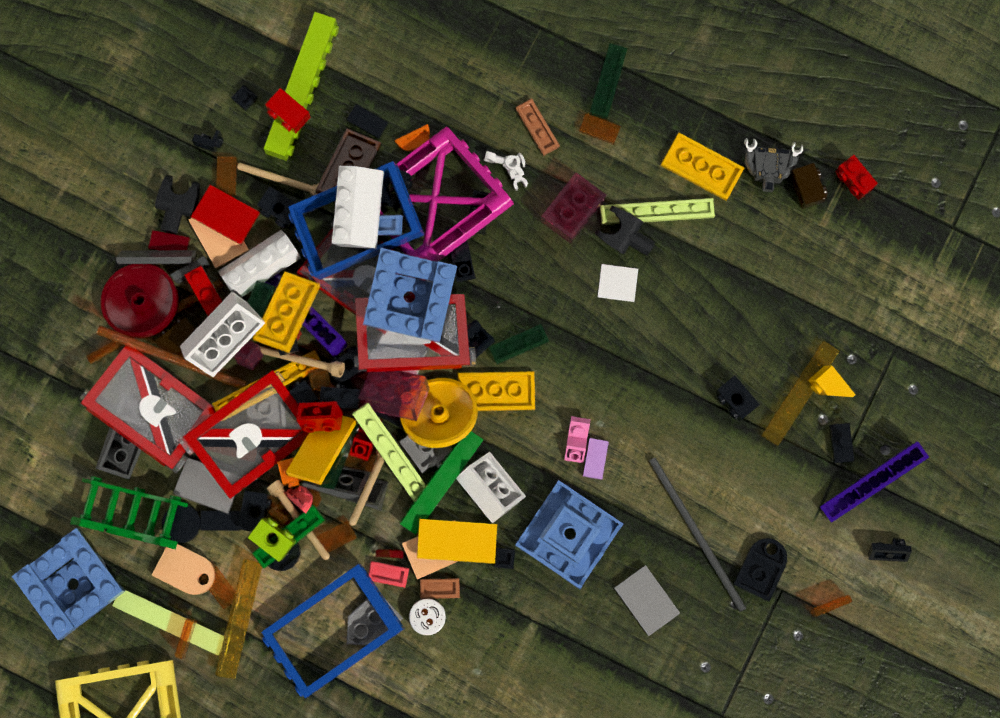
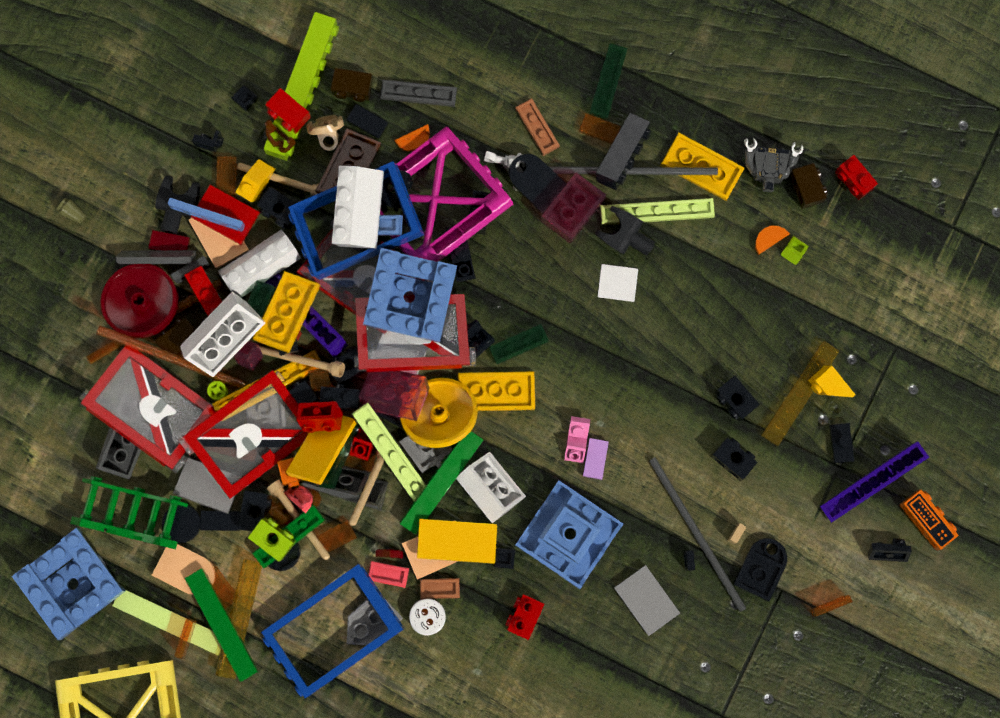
(71, 211): none -> olive cone
(206, 214): none -> medium blue tile
(217, 388): none -> lime wheel
(221, 625): none -> green tile
(255, 181): none -> yellow slope
(271, 128): none -> reddish brown helmet
(326, 127): none -> tan tile
(351, 84): none -> dark brown brick
(418, 93): none -> dark grey tile
(525, 616): none -> red brick
(537, 182): none -> black tile
(623, 151): none -> black brick
(641, 170): none -> dark grey piece
(689, 560): none -> black tile
(723, 457): none -> black brick
(737, 533): none -> tan tile
(768, 237): none -> orange tile
(794, 250): none -> lime slope
(929, 519): none -> brick

